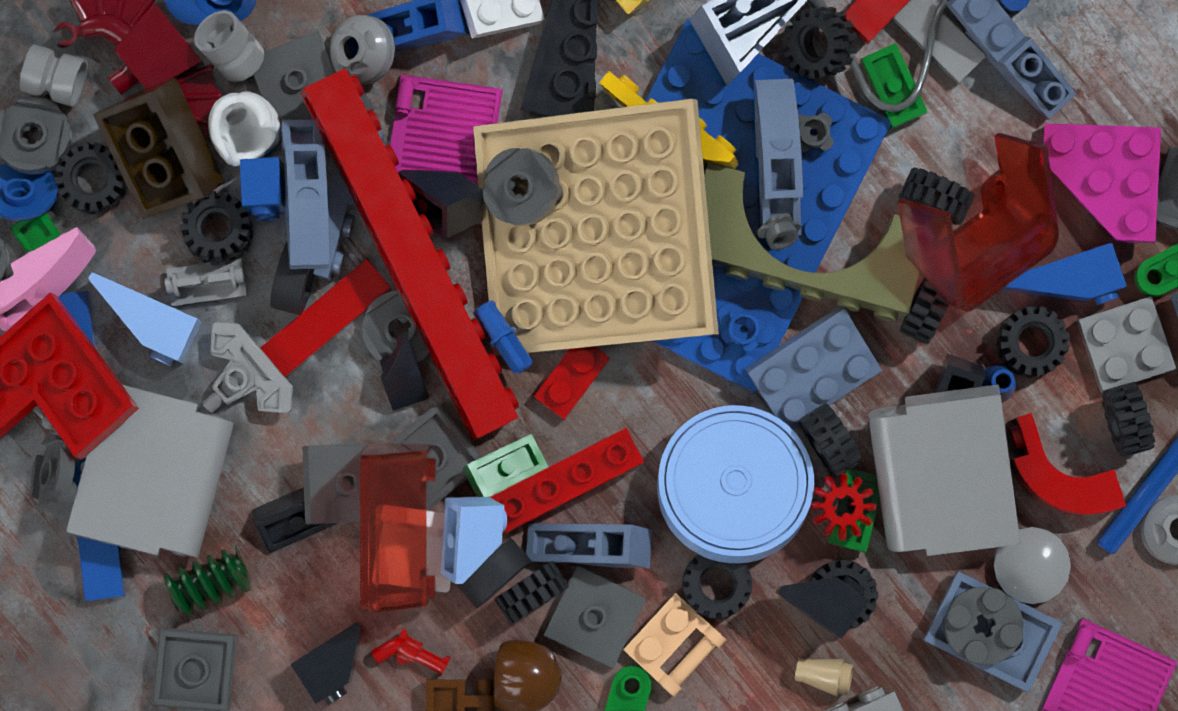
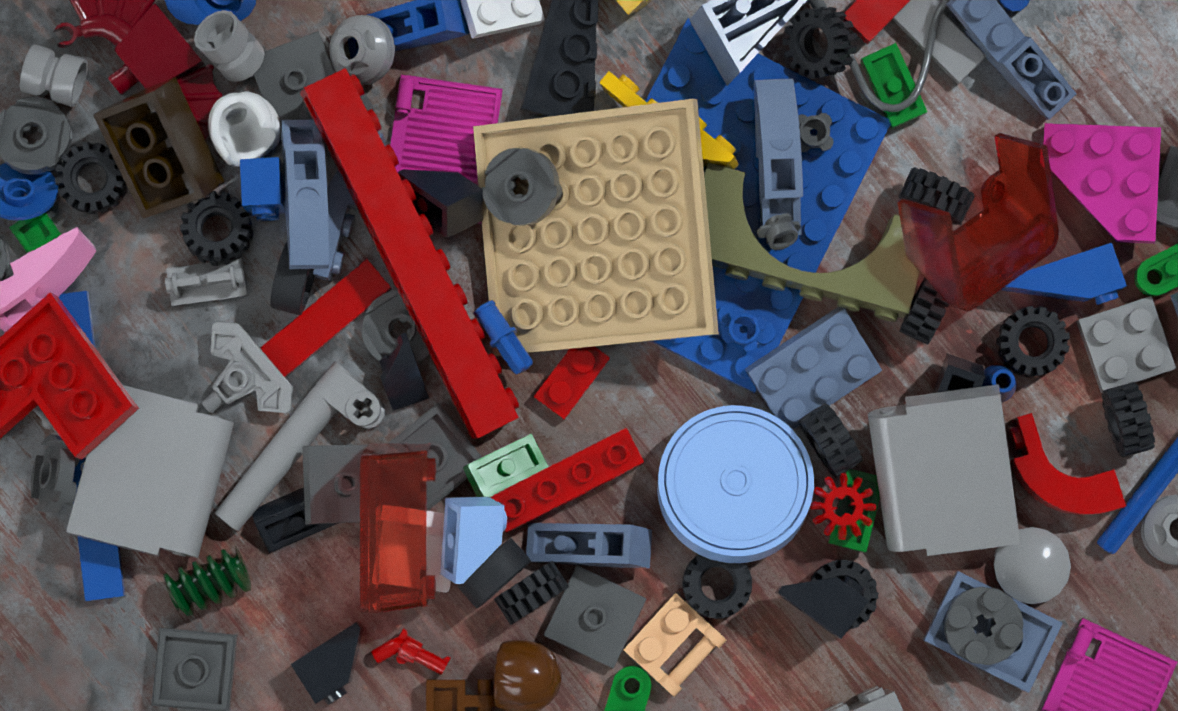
(154, 324): light blue slope -> none
(332, 393): none -> light grey axle
(825, 674): tan cone -> none

